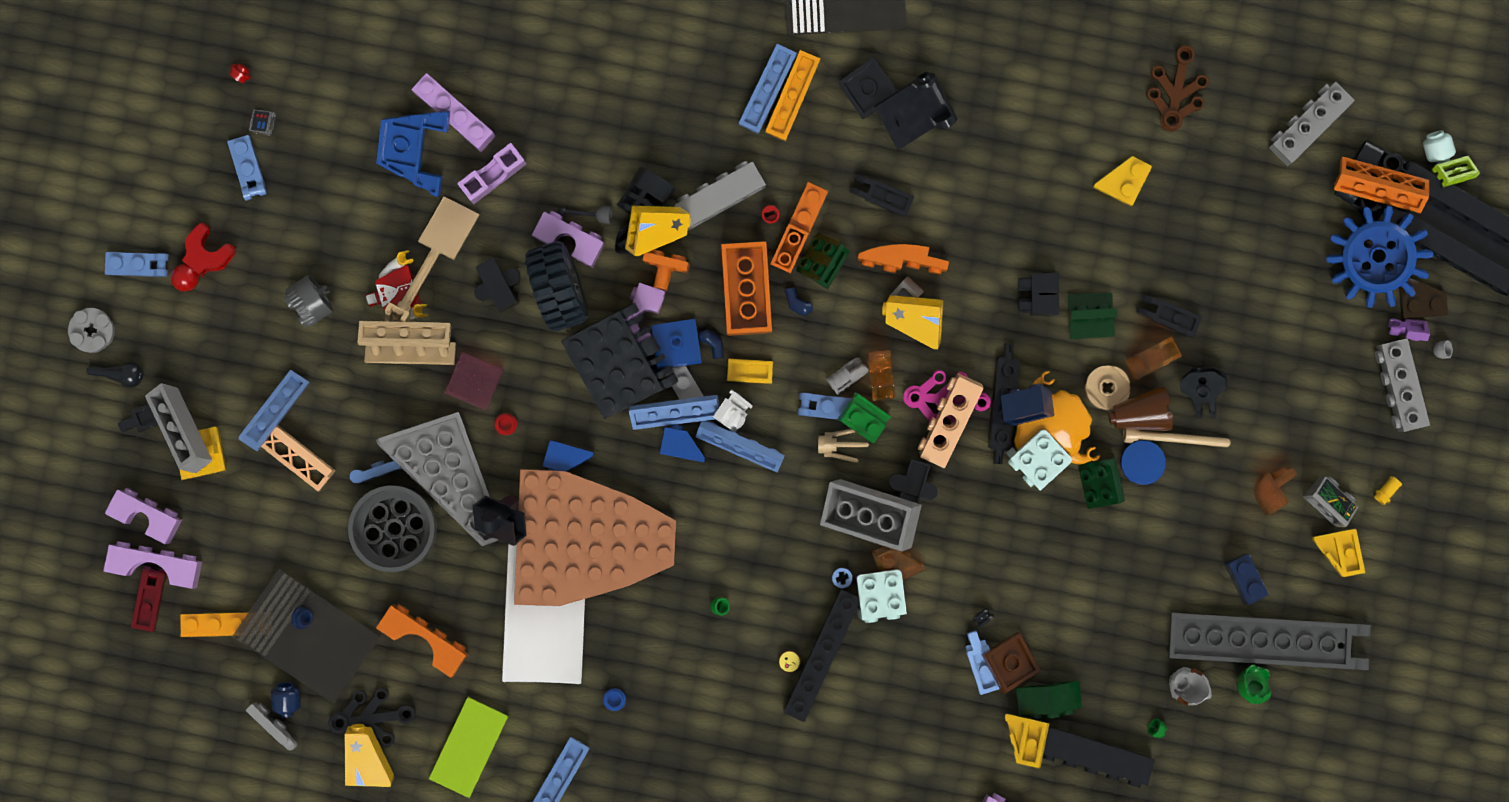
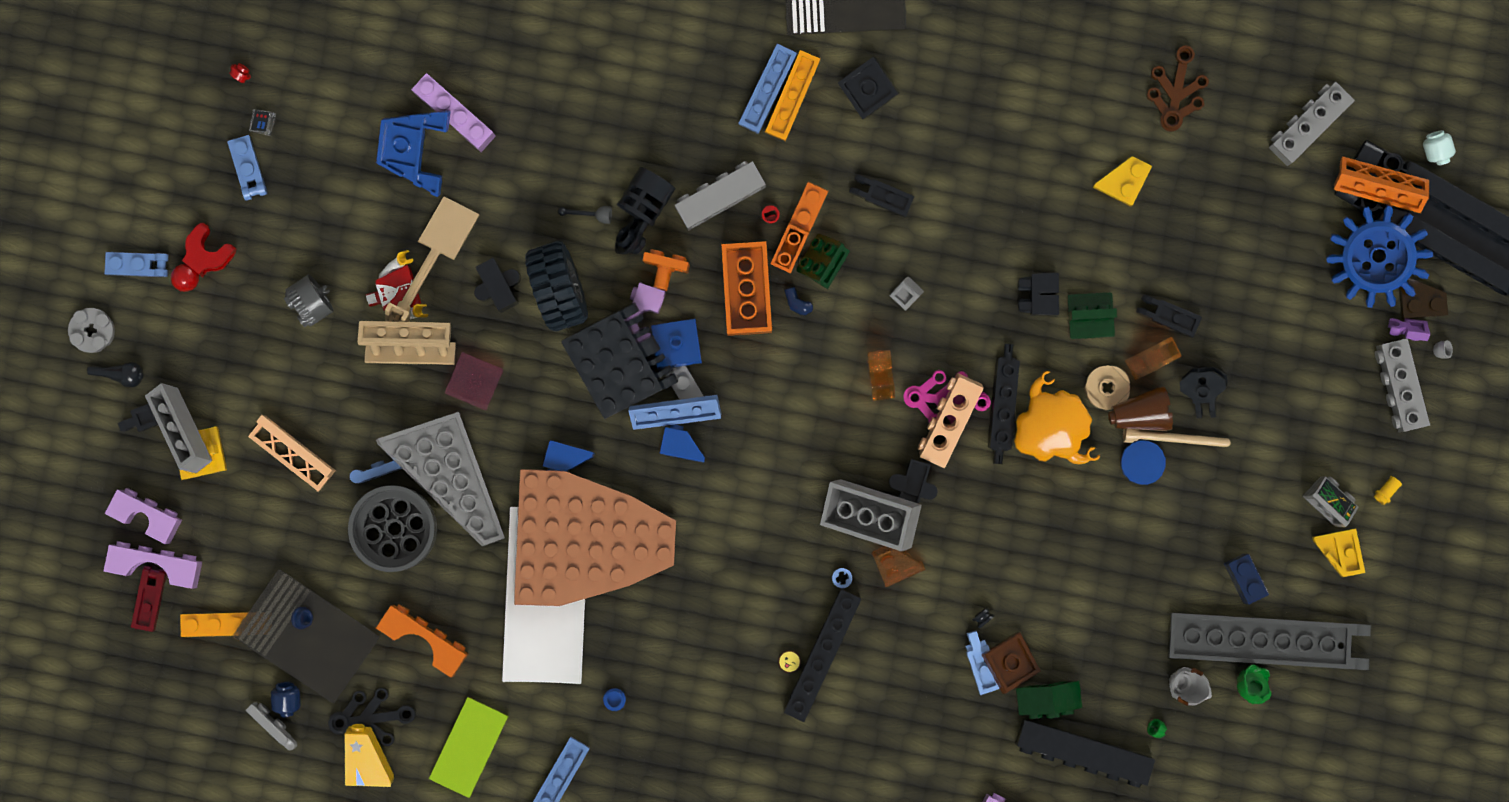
(273, 410): medium blue plate -> none
(485, 180): lavender arch -> none
(500, 519): black piece -> none
(506, 424): red plate -> none
(552, 228): lavender arch -> none
(654, 227): yellow slope -> none
(715, 341): dark blue arm -> none
(720, 606): green hinge -> none
(732, 411): white plate -> none
(740, 446): medium blue plate -> none
(750, 371): yellow tile -> none
(826, 406): medium blue plate -> none
(827, 444): tan plant -> none
(847, 375): light grey hinge -> none
(864, 418): green plate -> none
(881, 595): light aqua bracket -> none
(893, 256): orange slope -> none
(916, 318): yellow slope -> none
(917, 110): black door -> none
(1027, 405): dark blue brick -> none
(1028, 739): yellow wing -> none
(1039, 459): light aqua bracket -> none
(1101, 483): dark green bracket -> none
(1268, 491): clear orange brick -> none
(1446, 176): lime tile -> none

